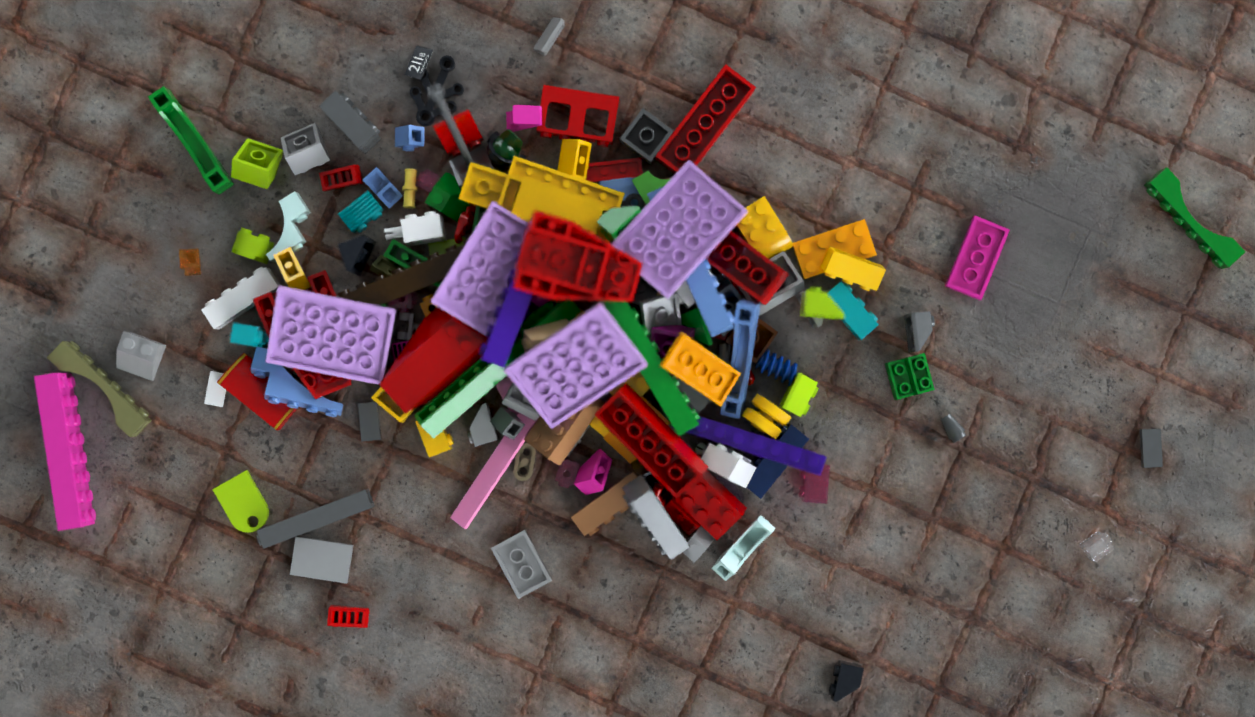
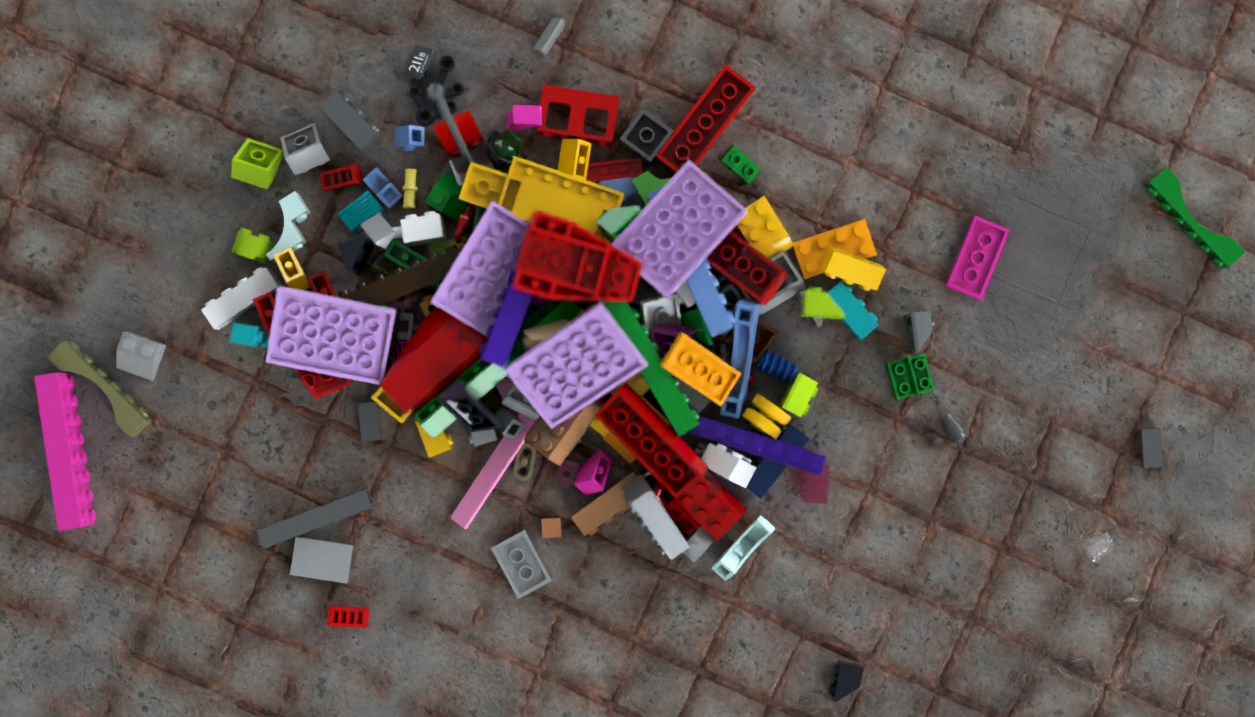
(180, 123): green arch -> none
(190, 261): clear orange brick -> none
(215, 393): white sticker -> none
(241, 501): lime tile -> none
(251, 390): red slope -> none
(285, 389): medium blue arch -> none
(378, 230): none -> light grey slope
(427, 180): clear pink brick -> none
(468, 408): none -> black slope
(551, 527): none -> nougat tile
(739, 164): none -> green plate

